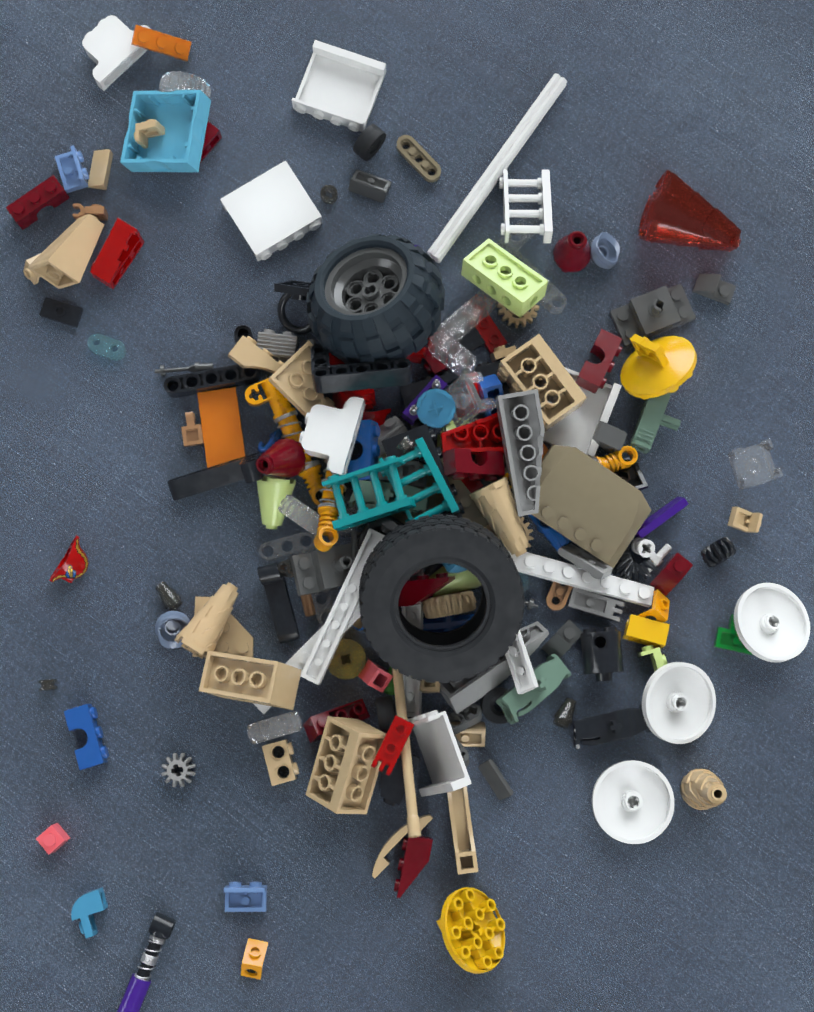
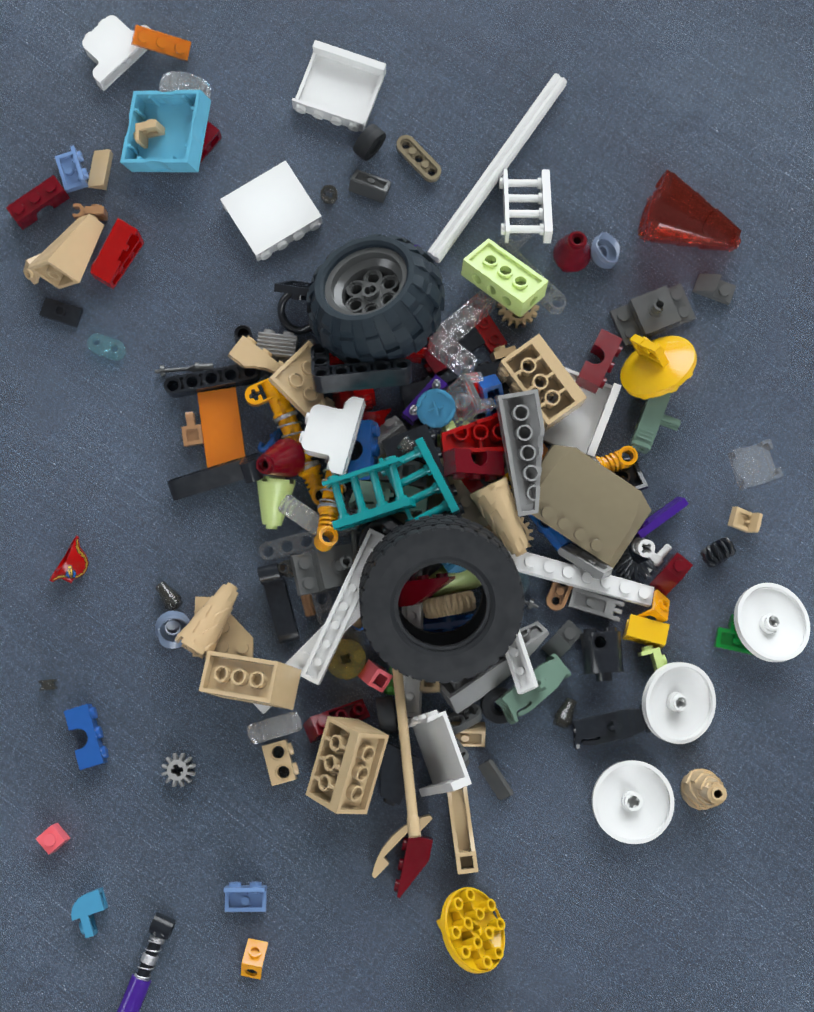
(393, 744): red hinge -> none
(609, 437): dark grey slope -> none

